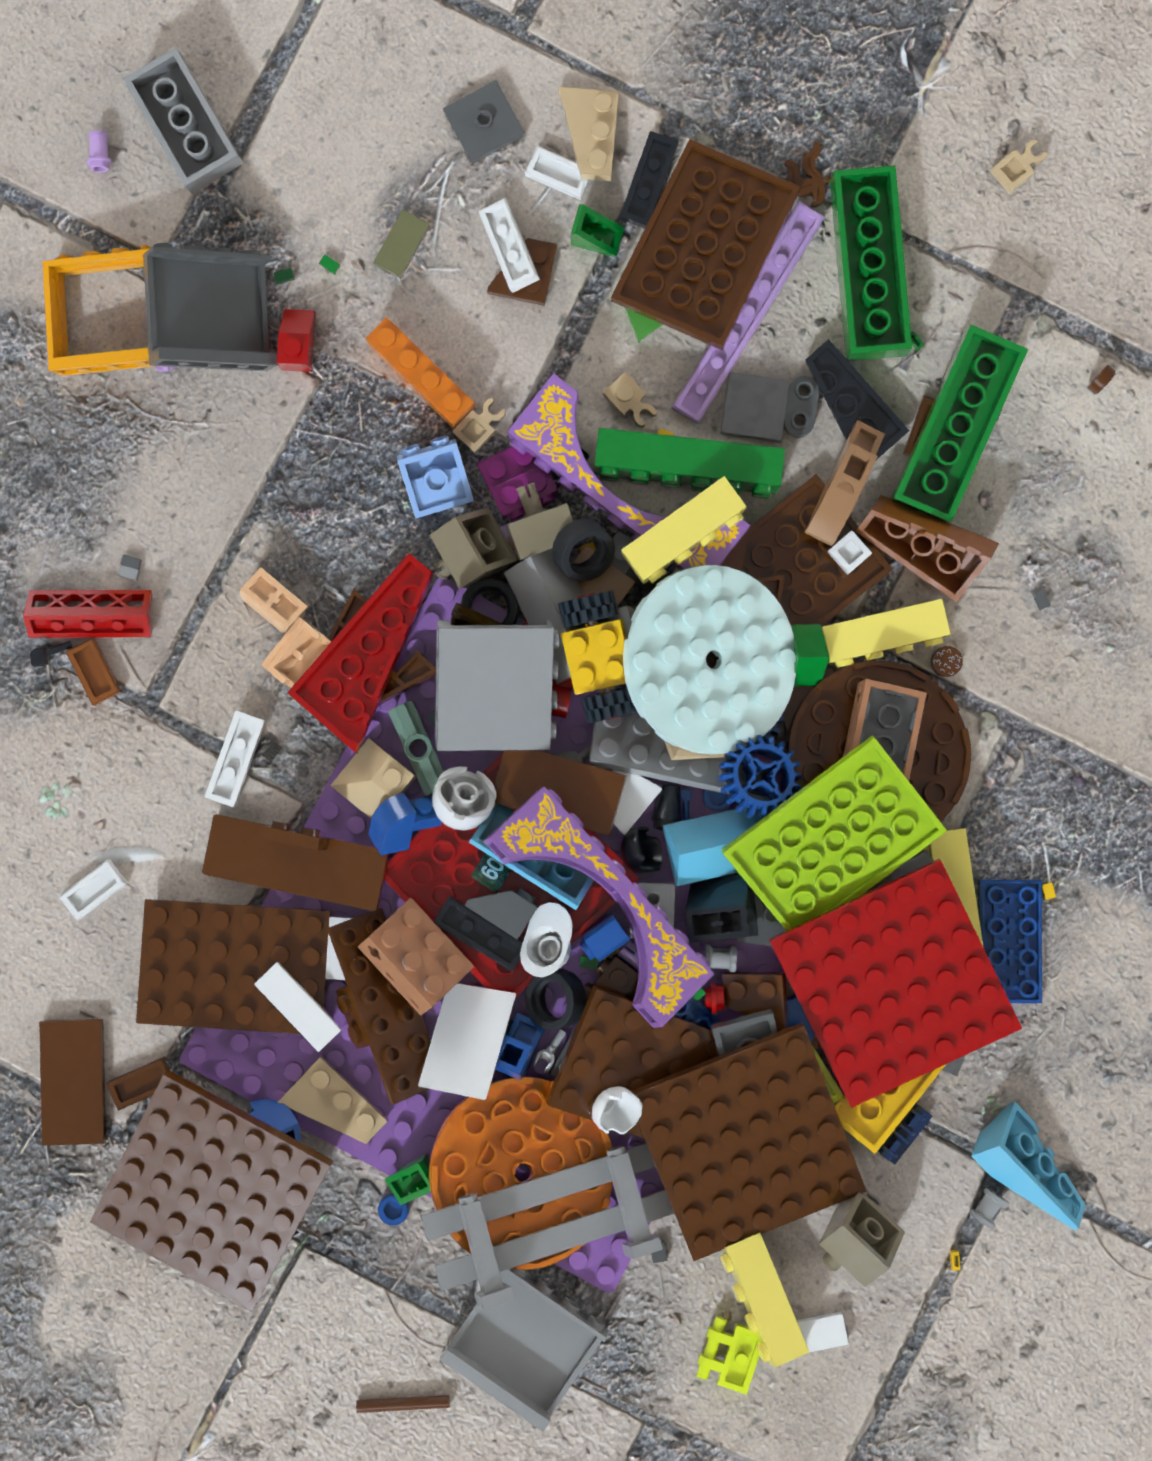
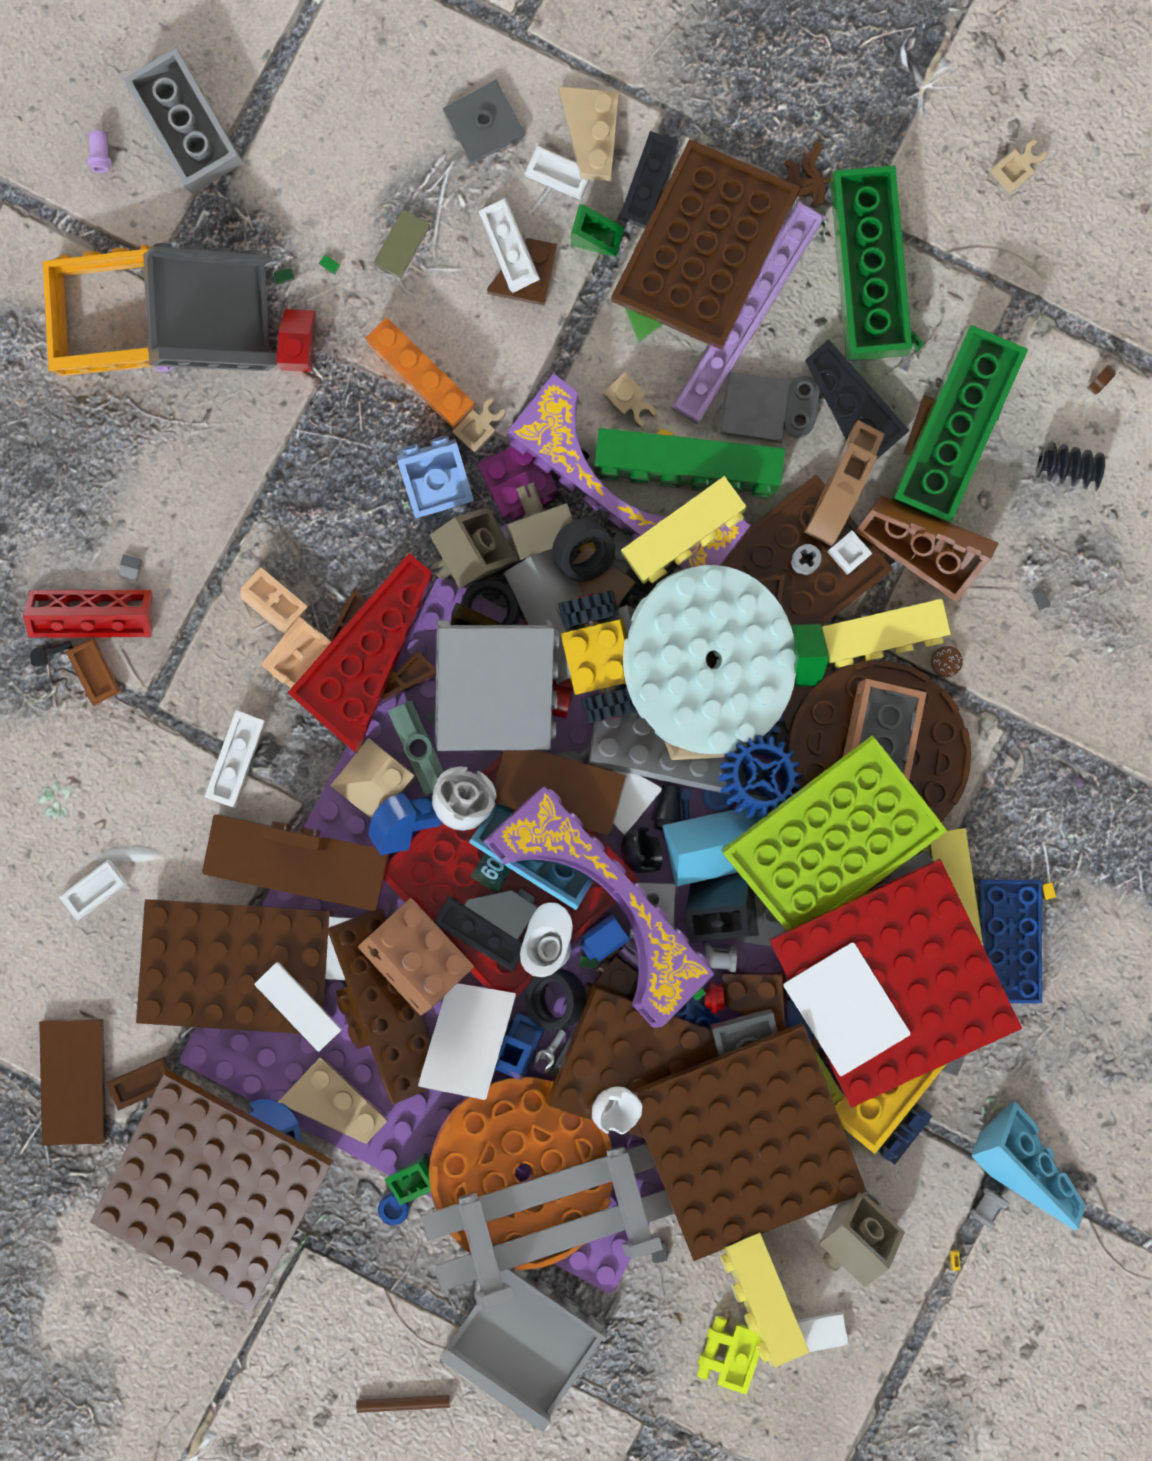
(804, 569): none -> light grey bush
(846, 1009): none -> white sticker
(1071, 464): none -> black piece

